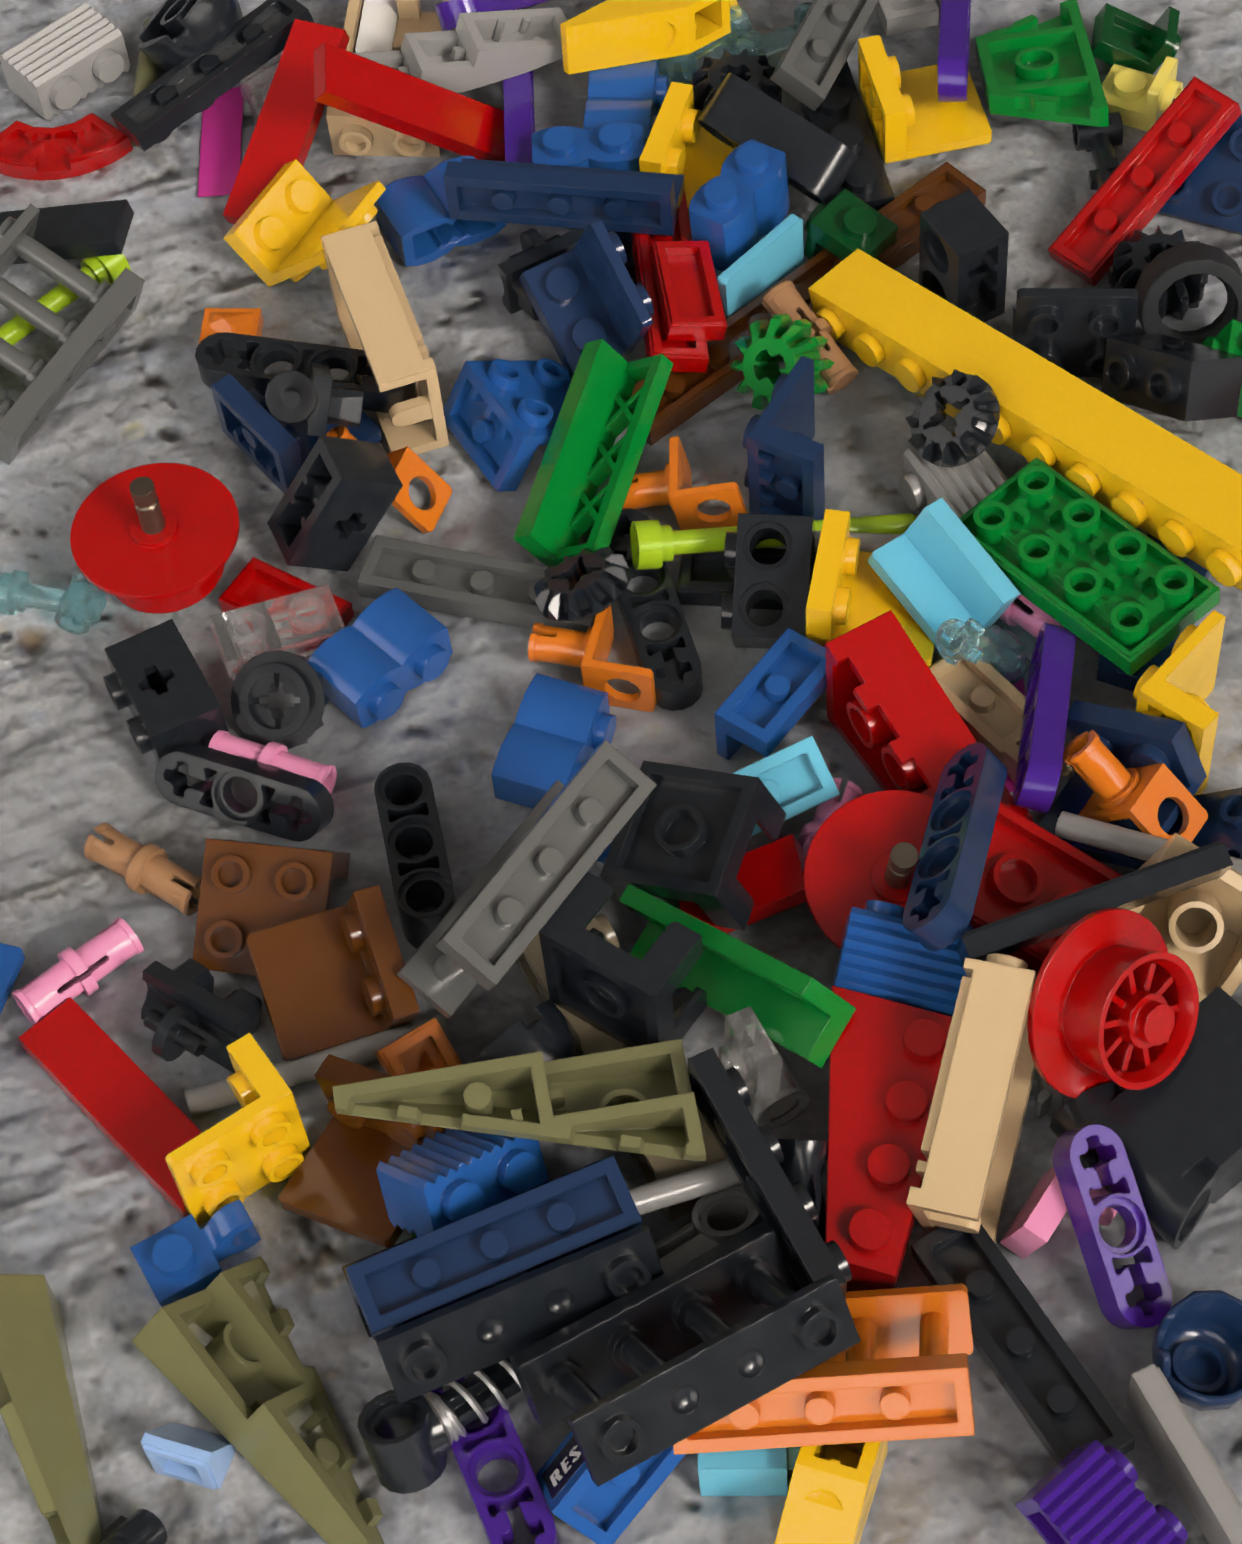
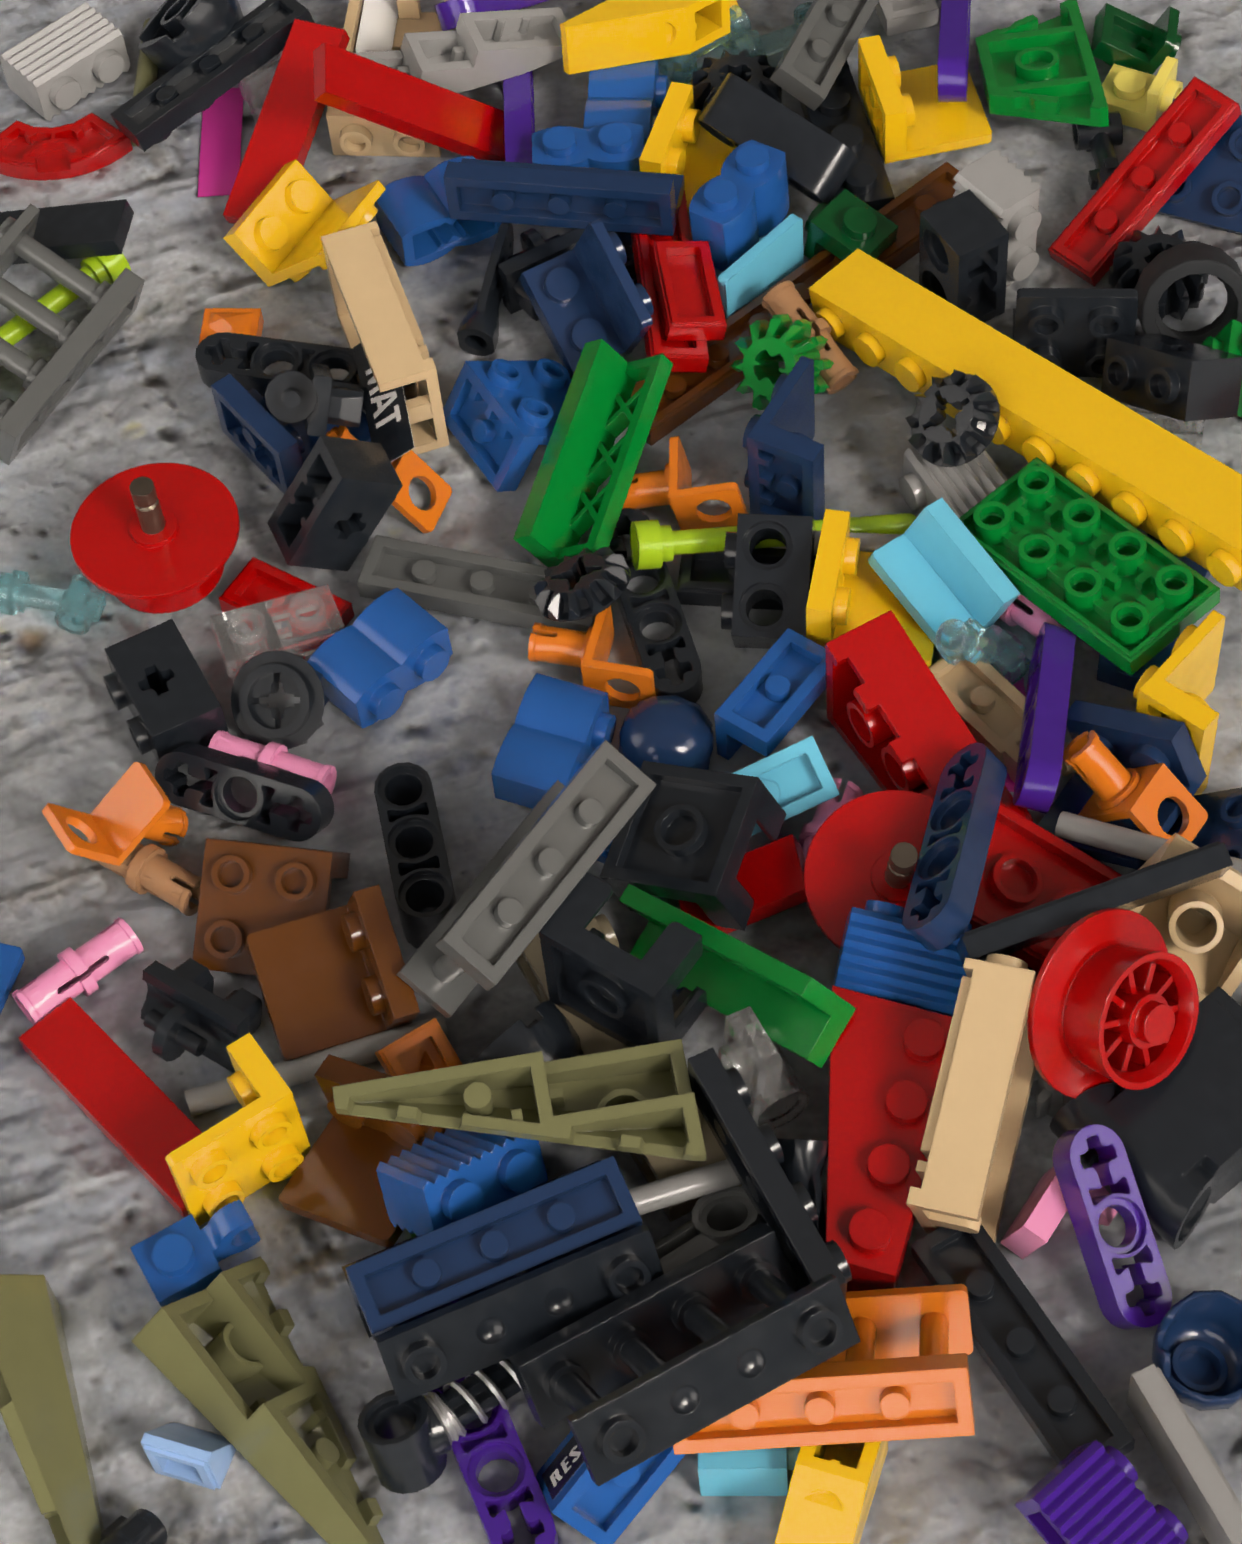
(126, 815): none -> orange bracket
(384, 411): none -> black sticker
(480, 327): none -> black piece
(667, 732): none -> dark blue hair
(1012, 201): none -> light grey brick

